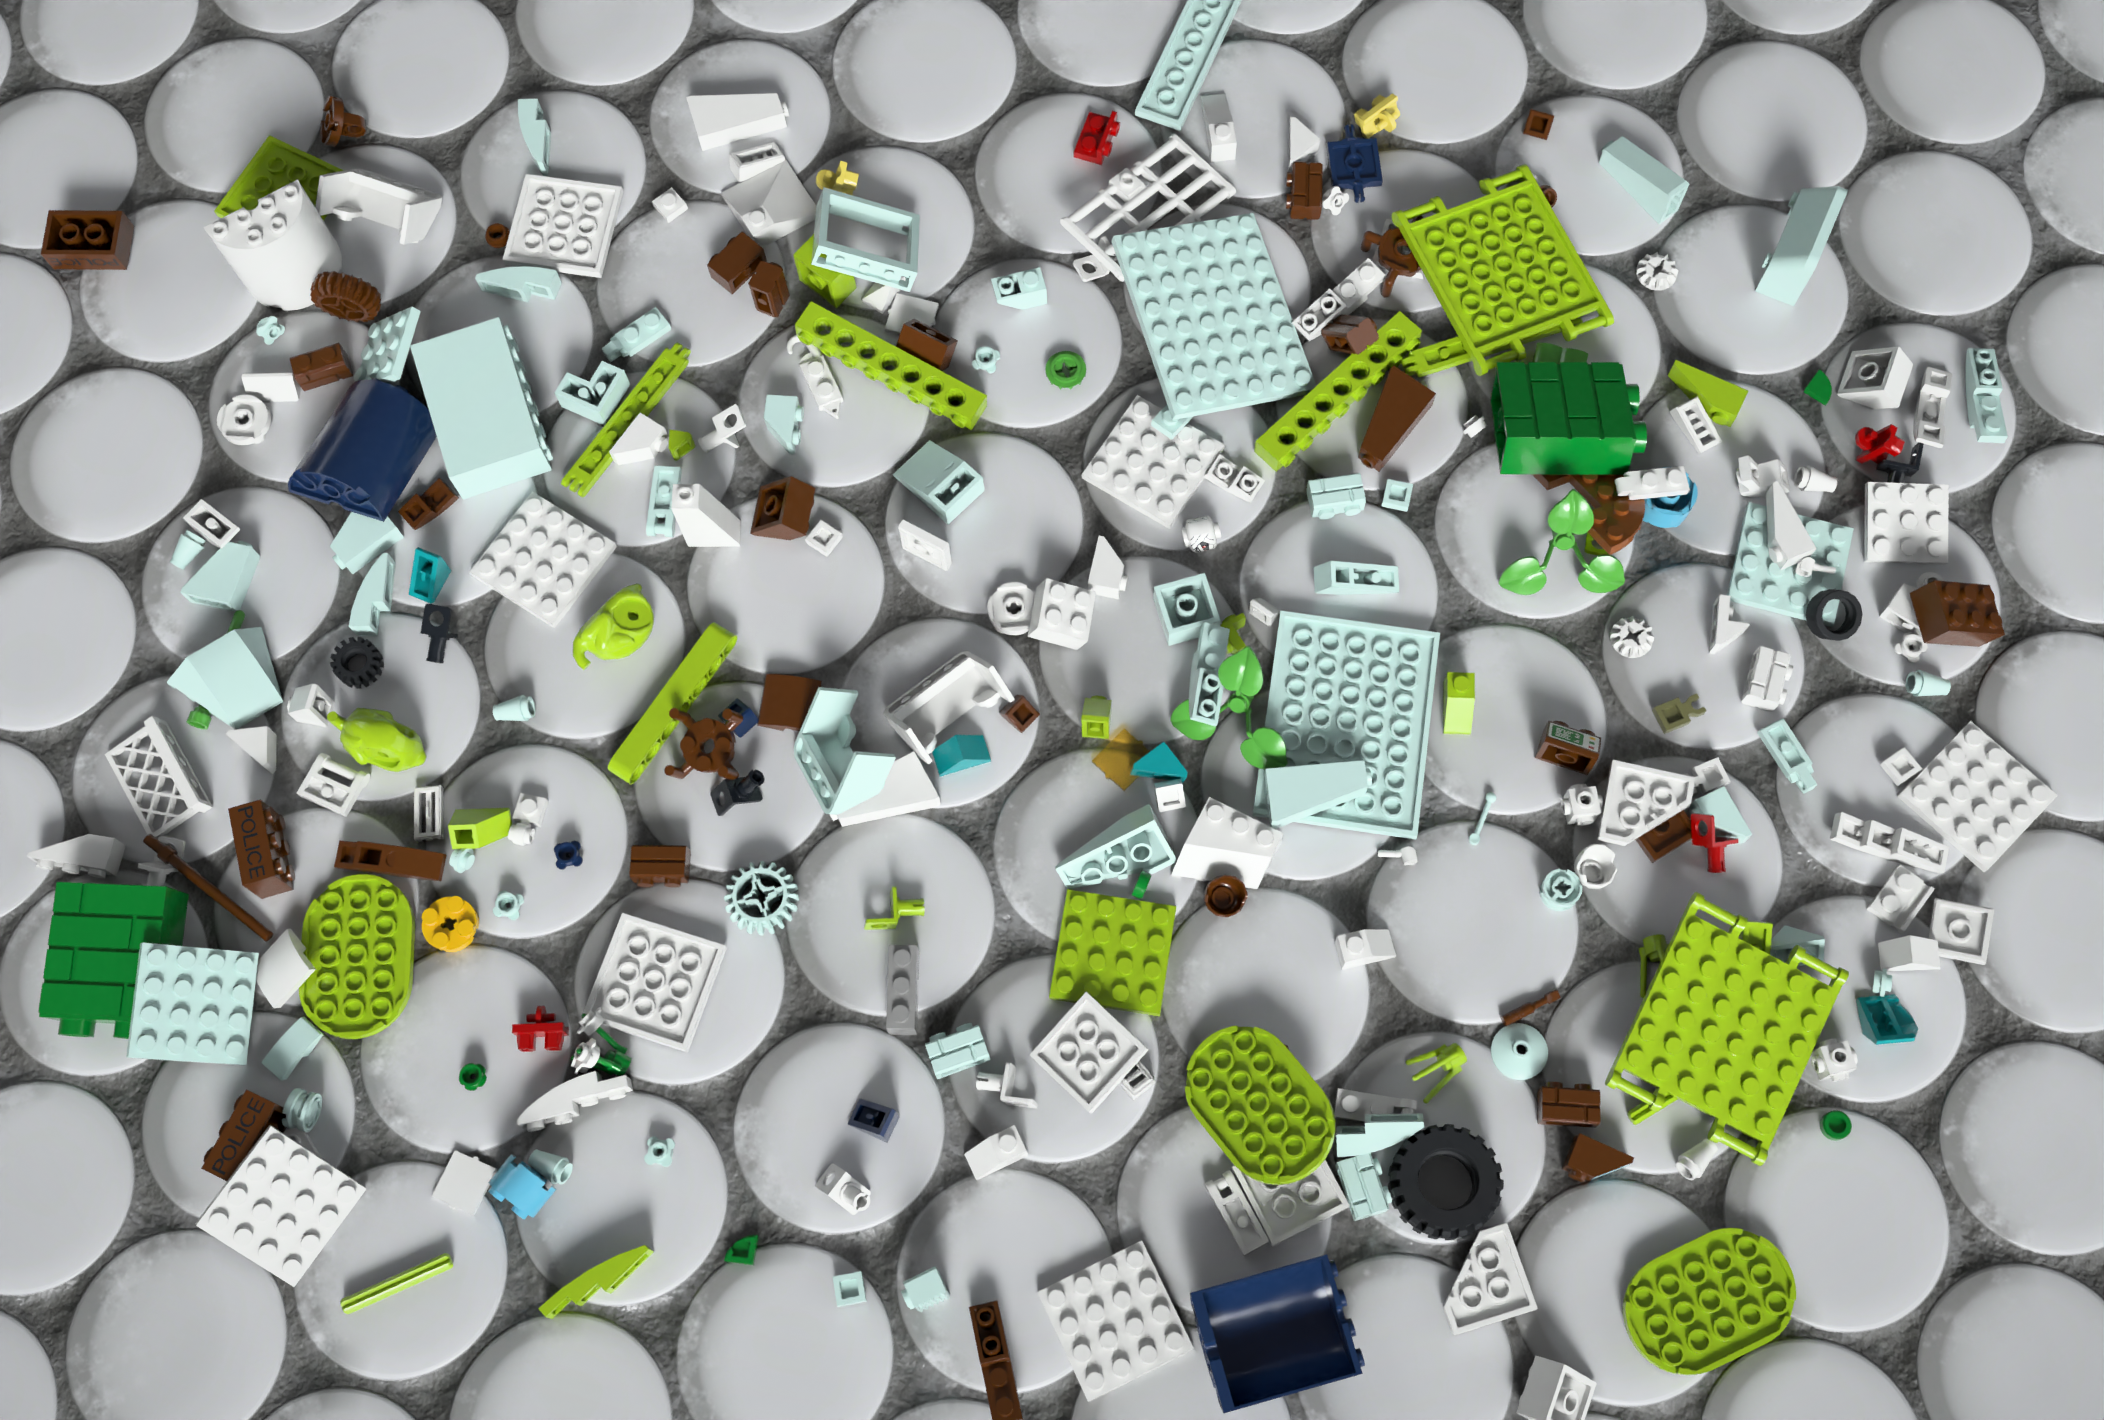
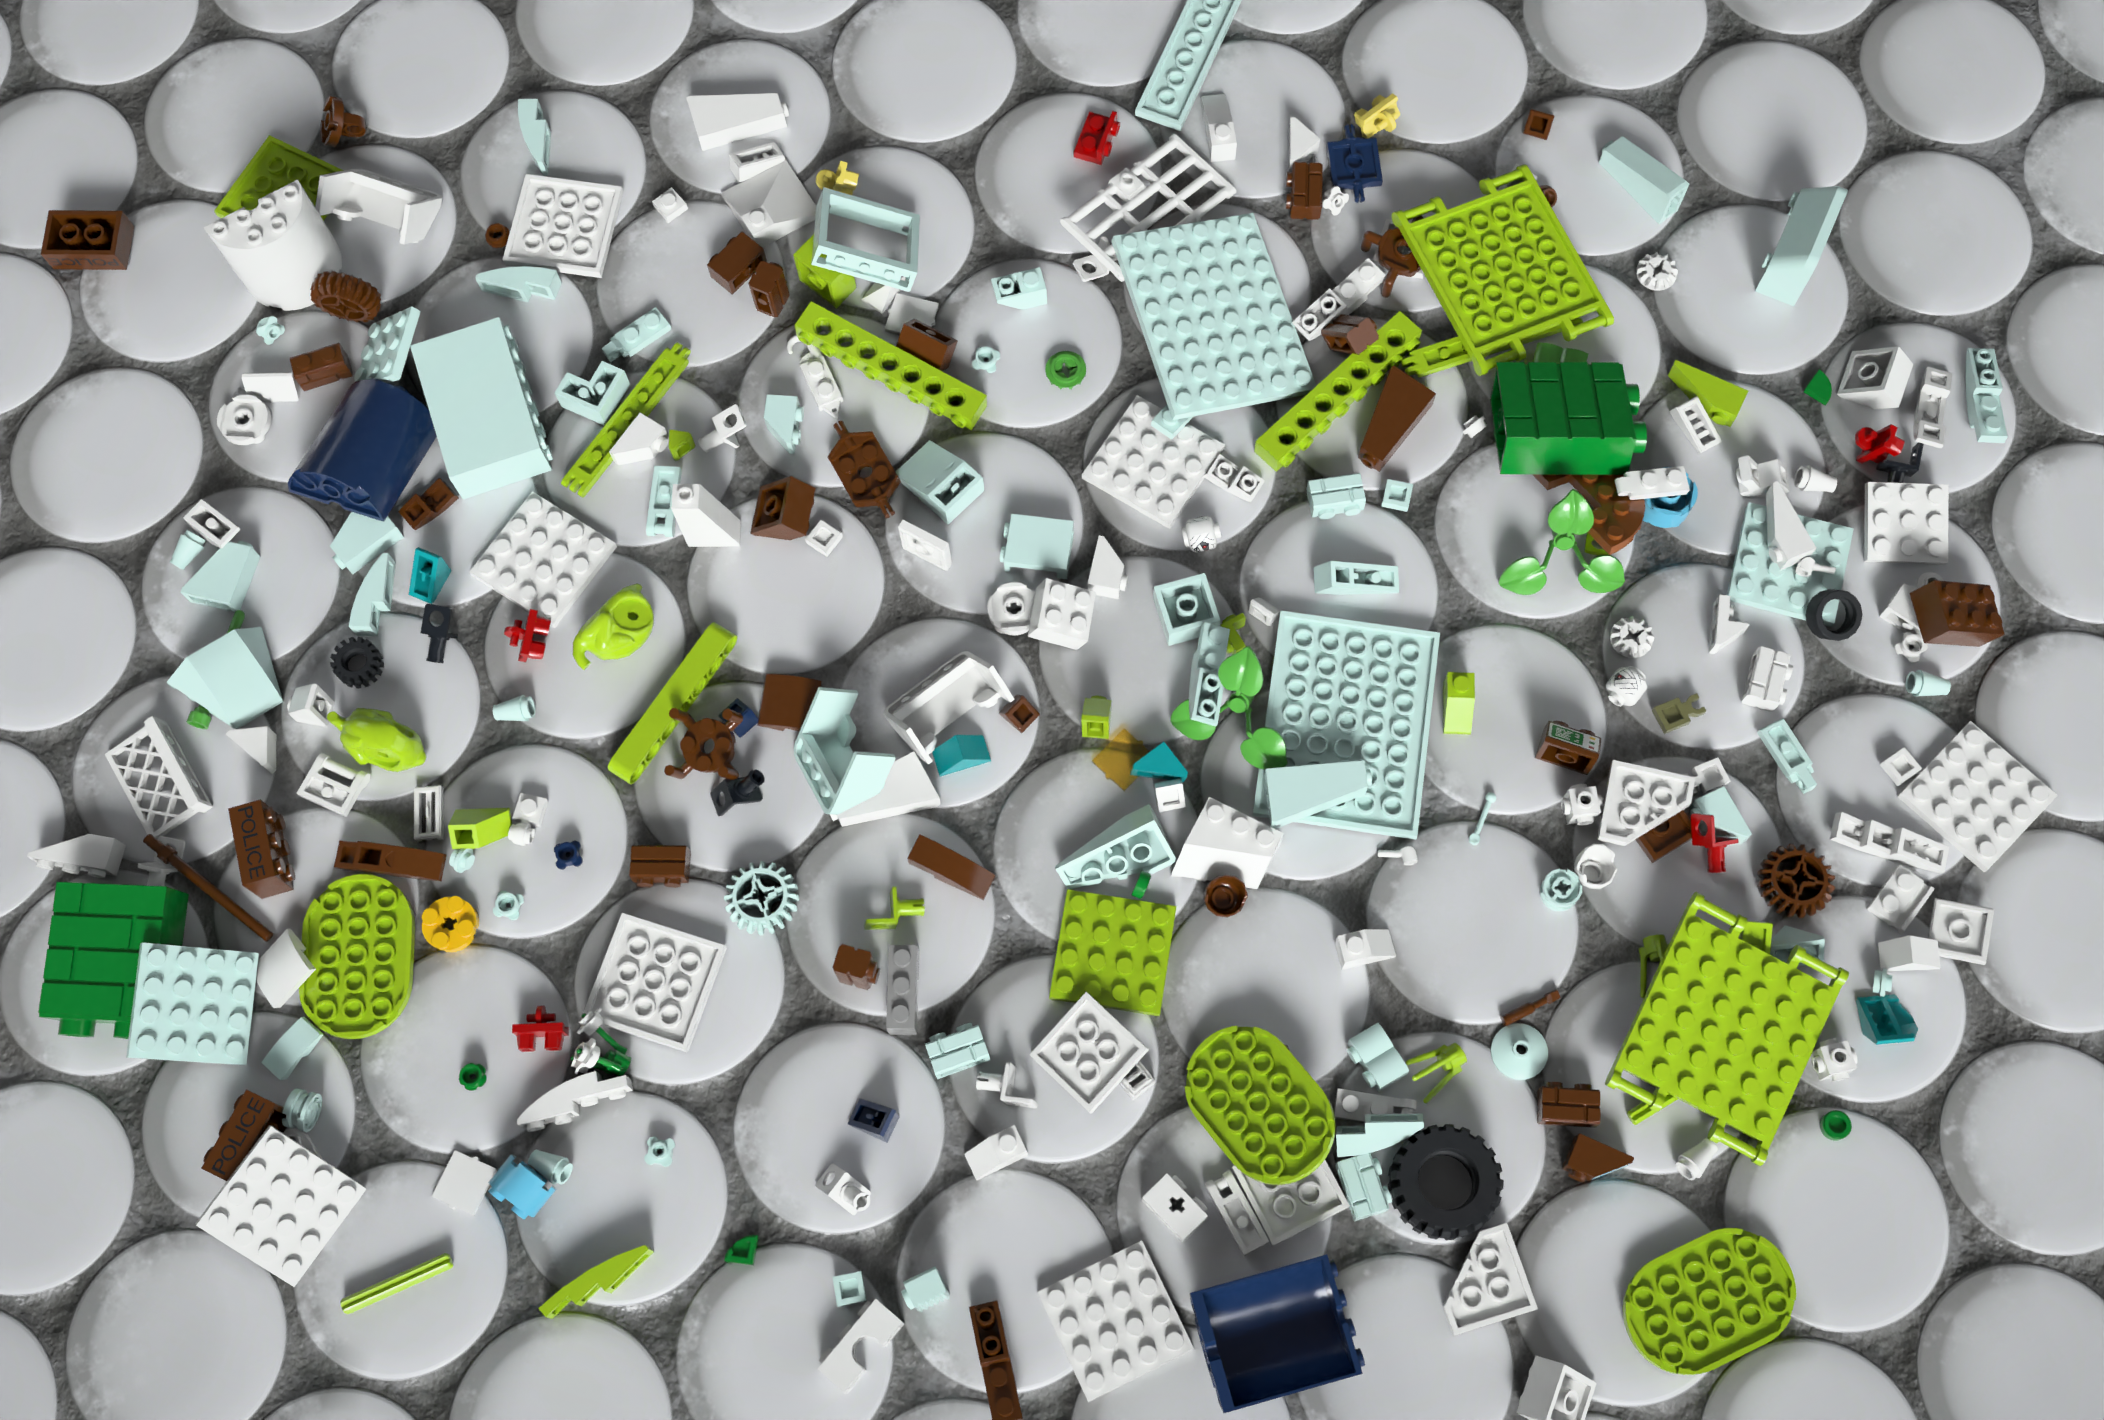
(529, 648): none -> red hips
(840, 1363): none -> white arch
(853, 454): none -> reddish brown plate
(856, 967): none -> reddish brown brick
(950, 867): none -> reddish brown slope
(1038, 544): none -> light aqua panel
(1179, 1223): none -> white brick
(1377, 1057): none -> light aqua brick
(1626, 686): none -> white head
(1818, 882): none -> reddish brown gear

